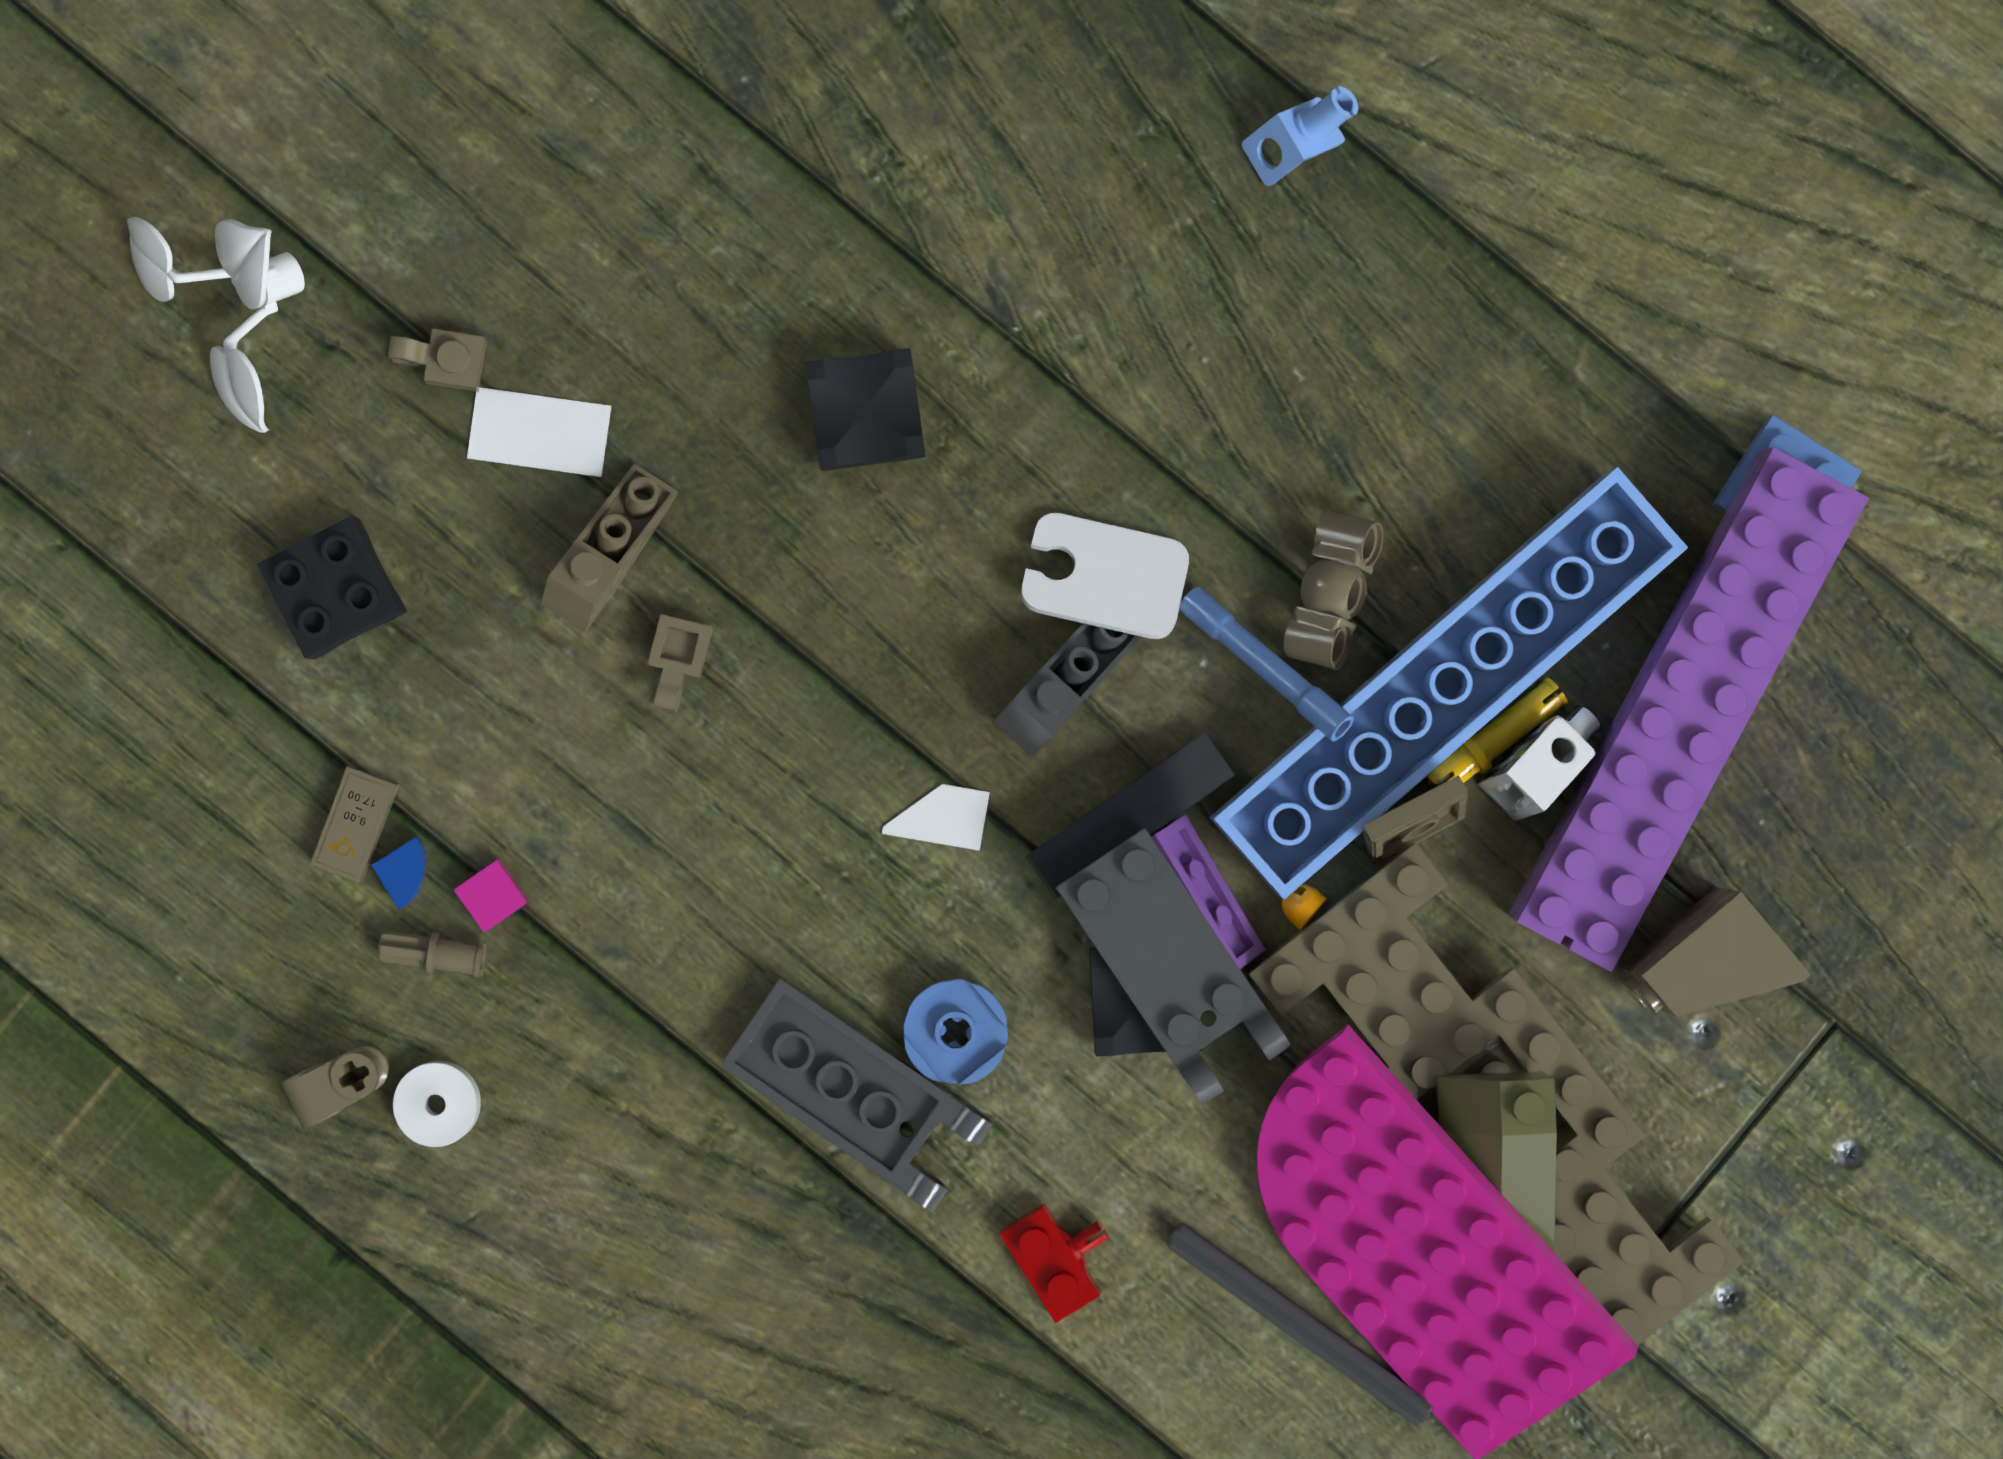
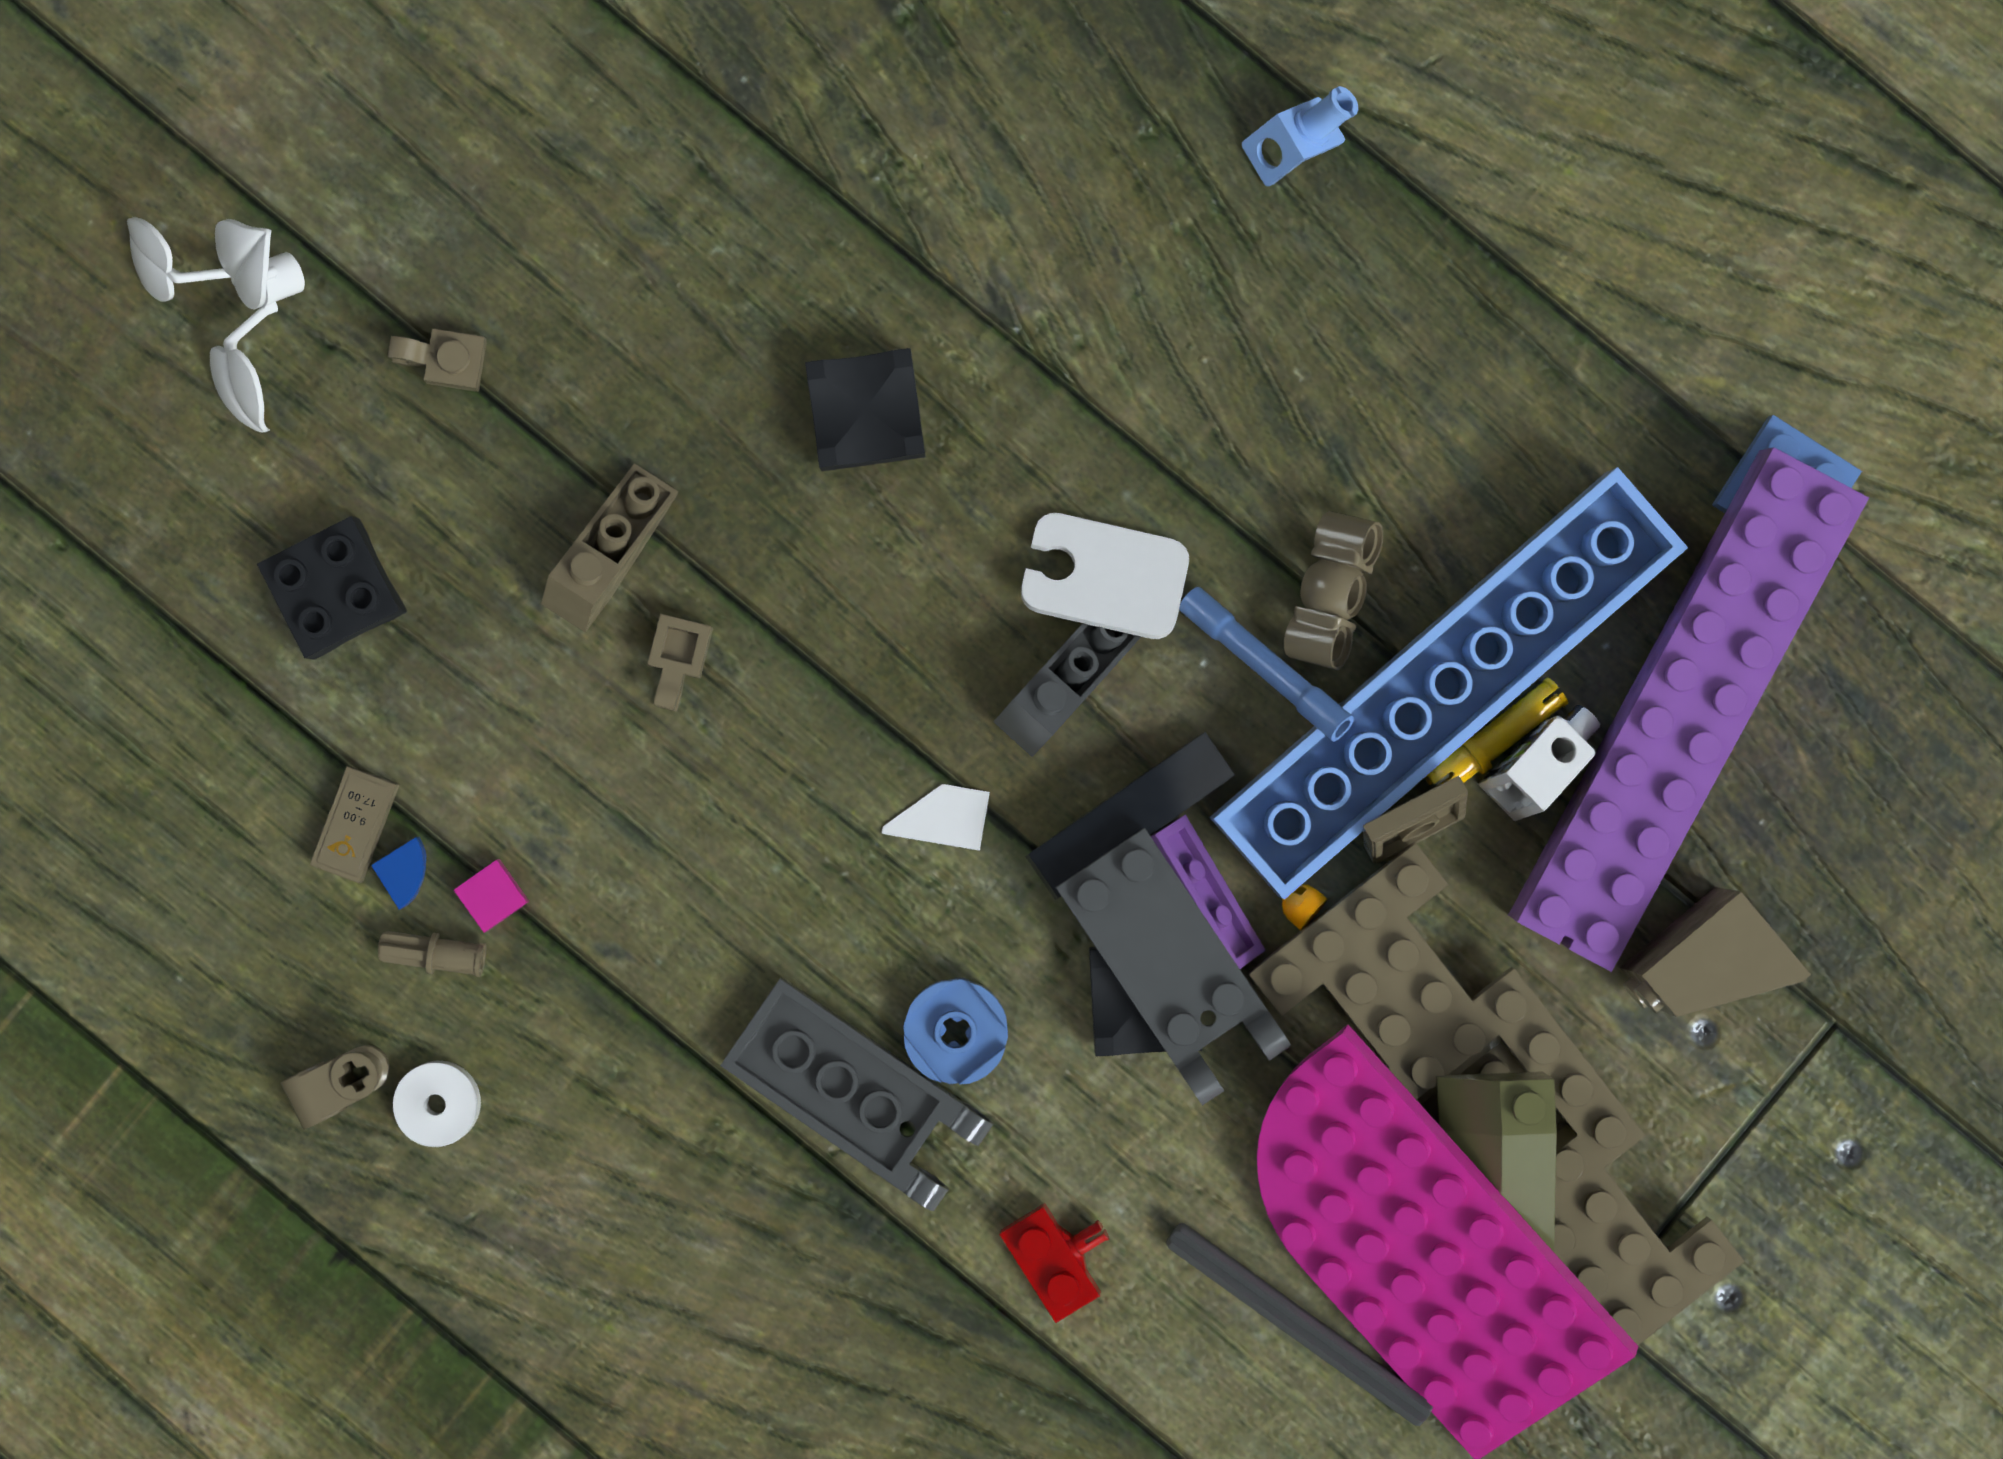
(539, 432): white sticker -> none

